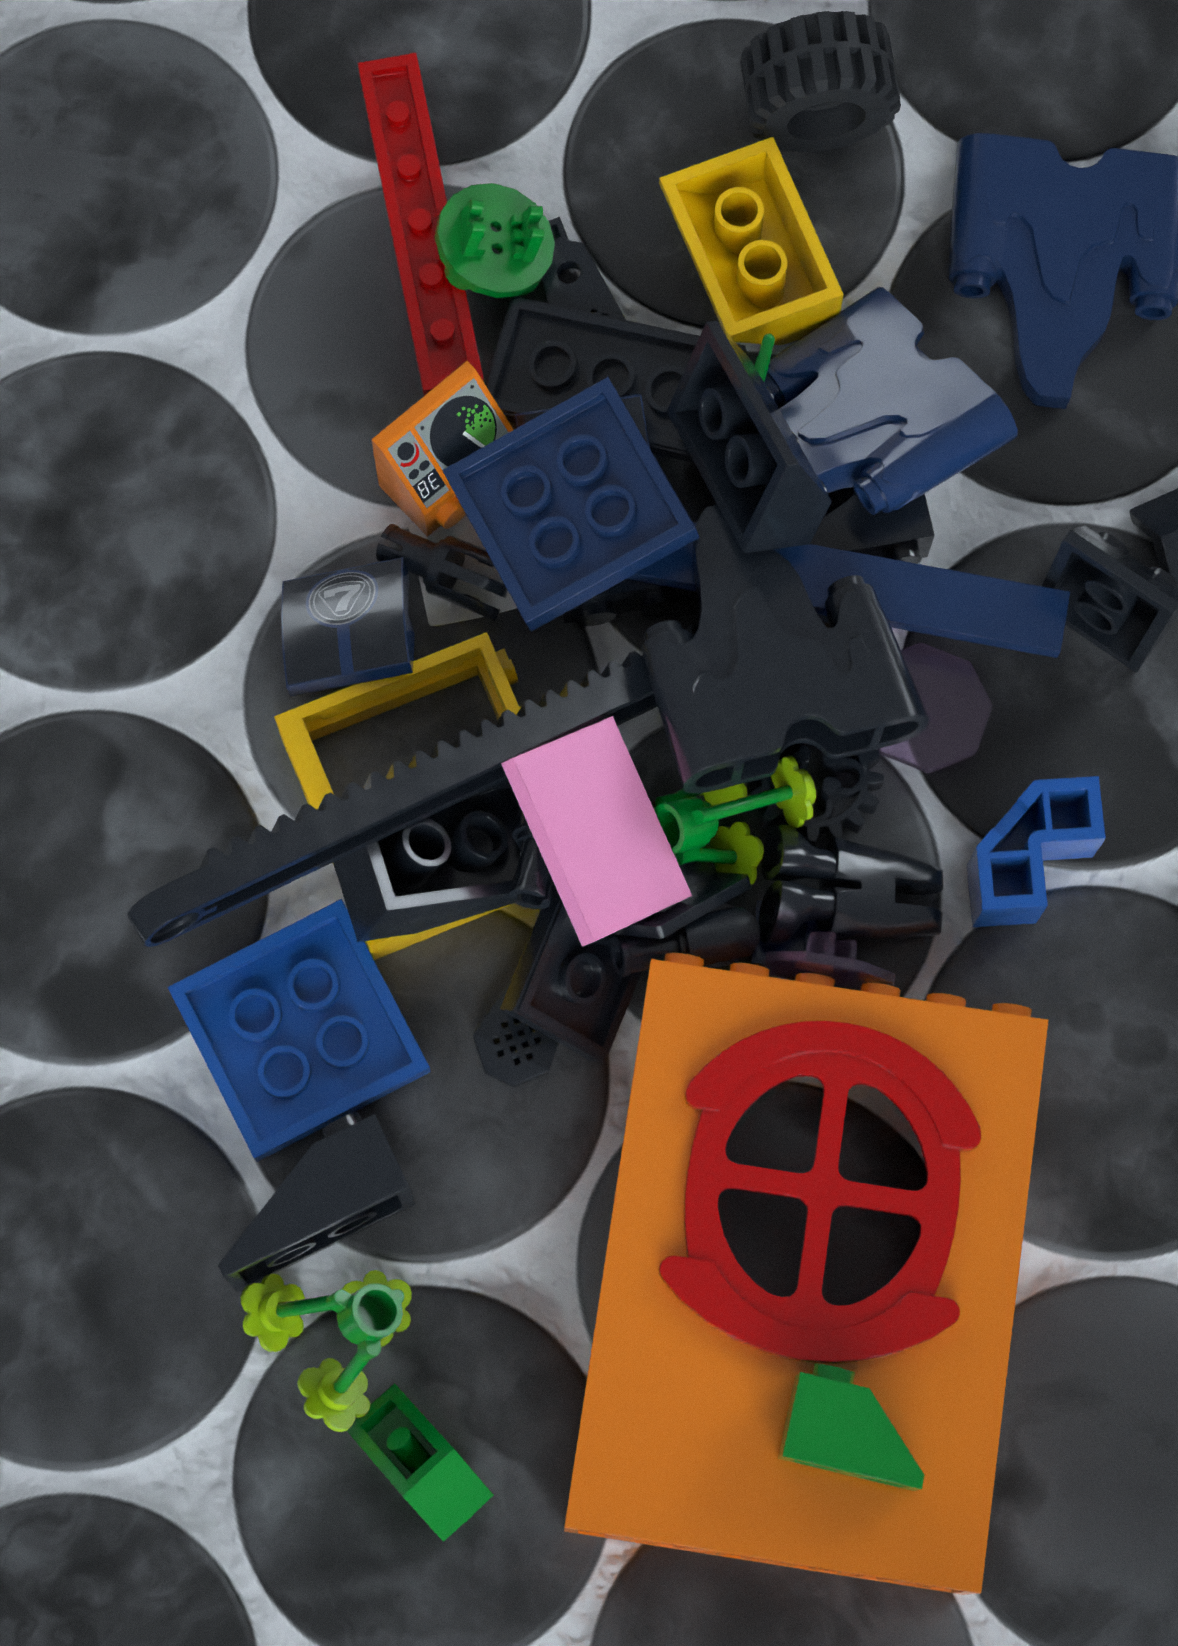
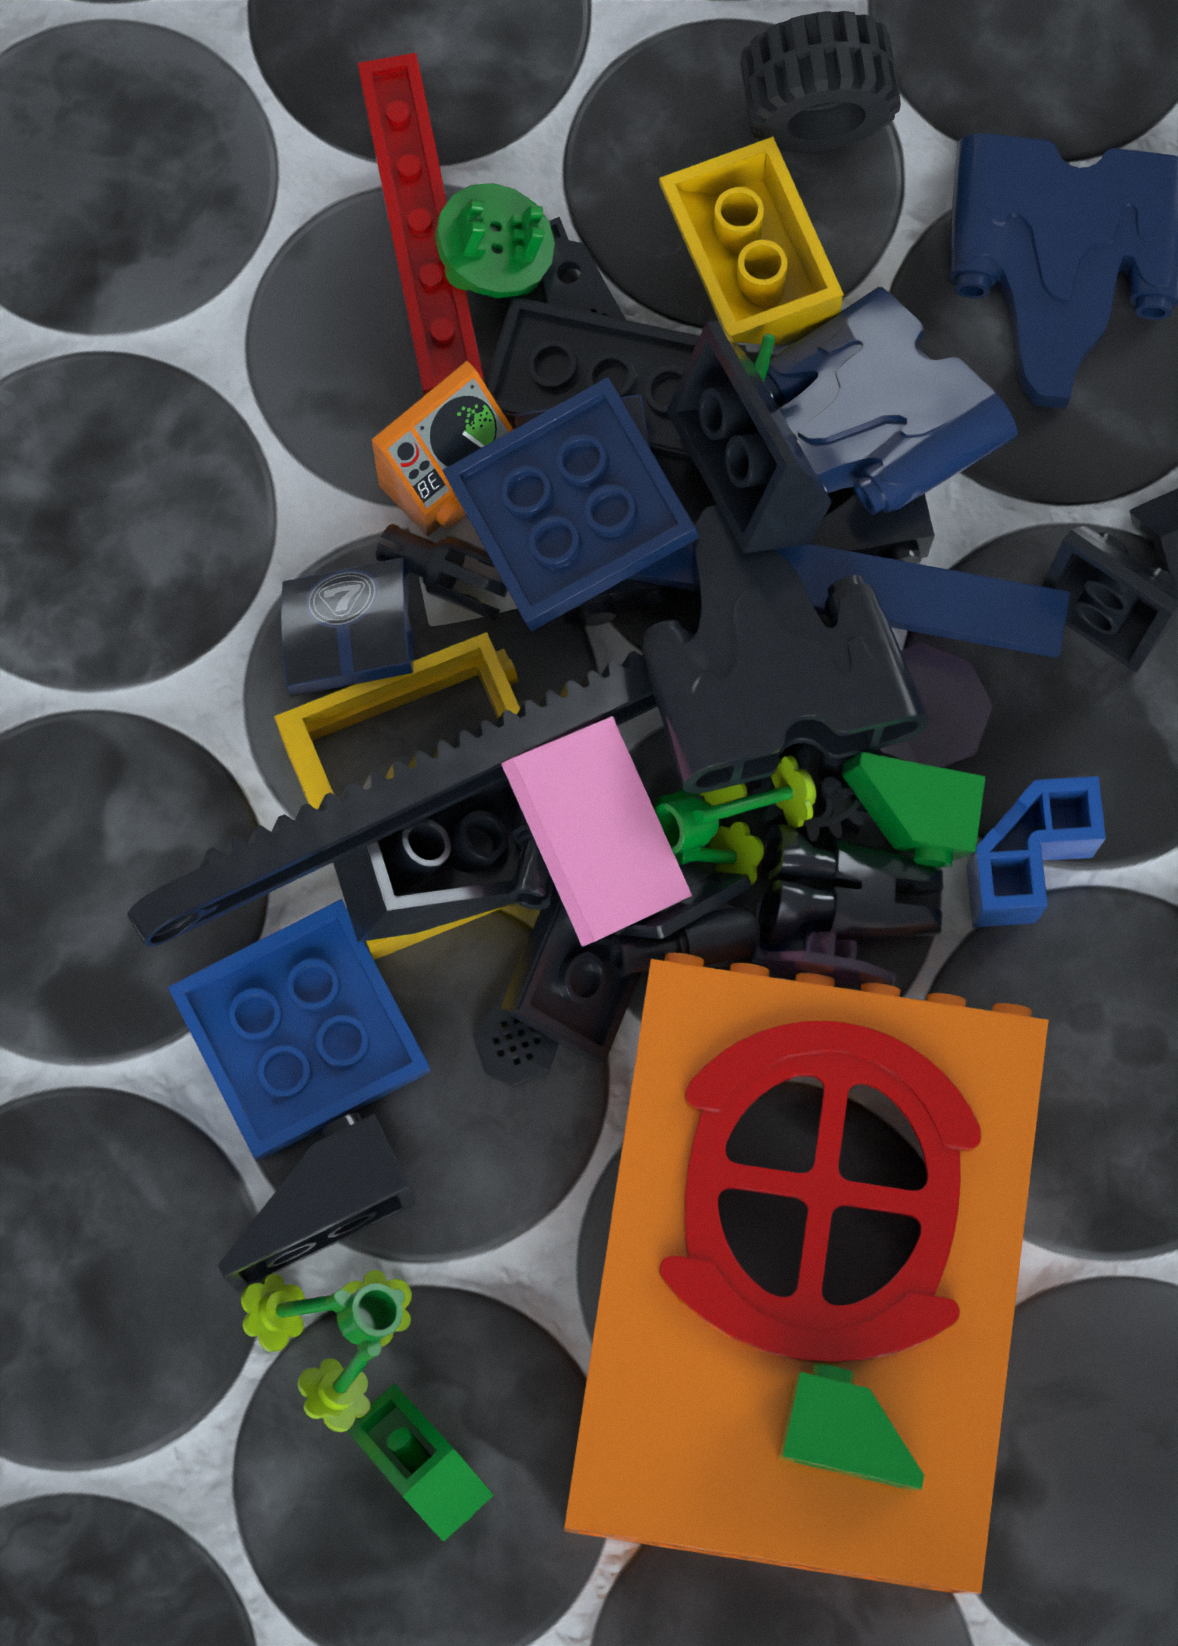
(919, 806): none -> green slope

